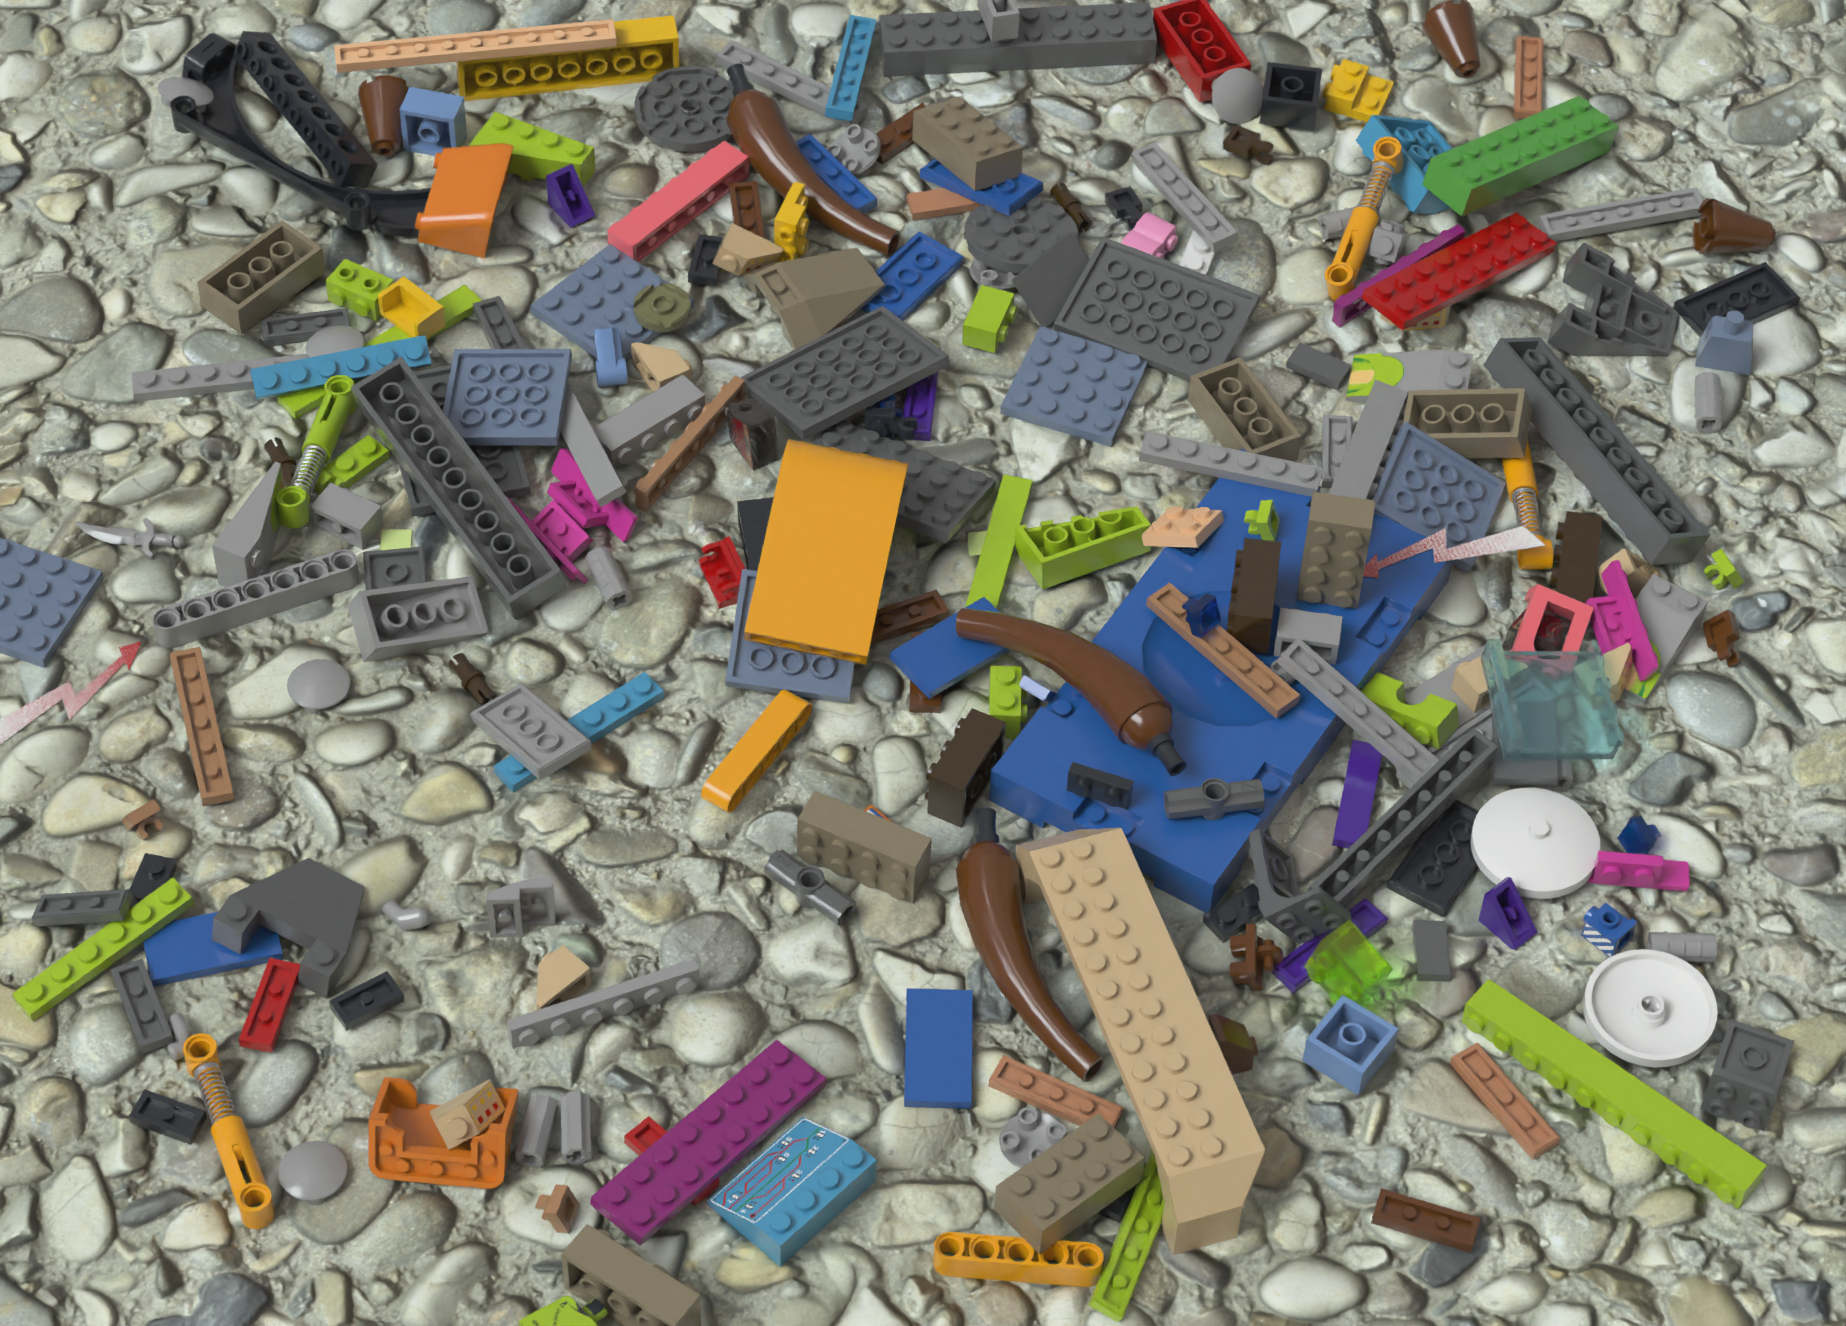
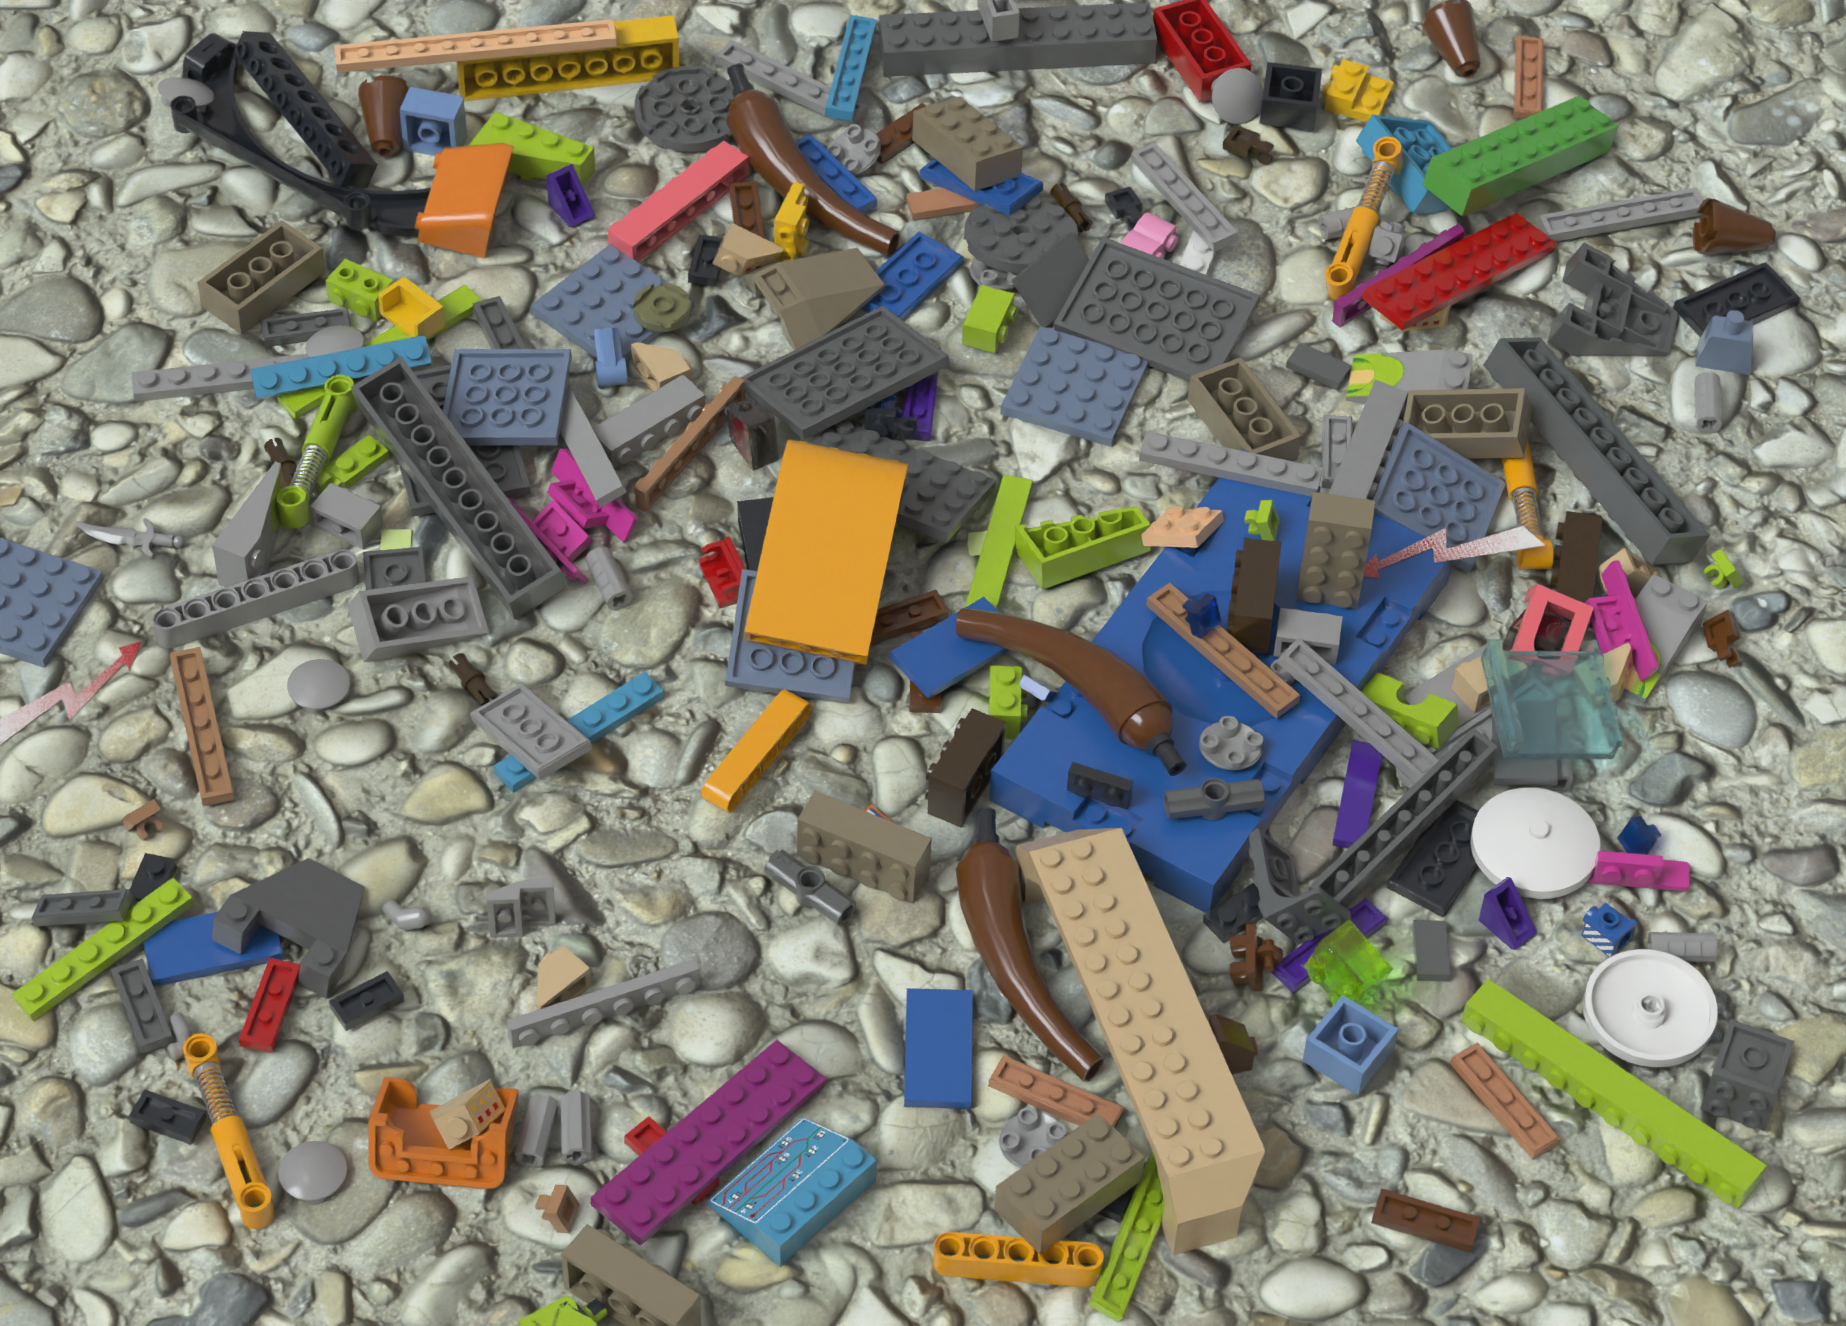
(1231, 744): none -> light grey dish

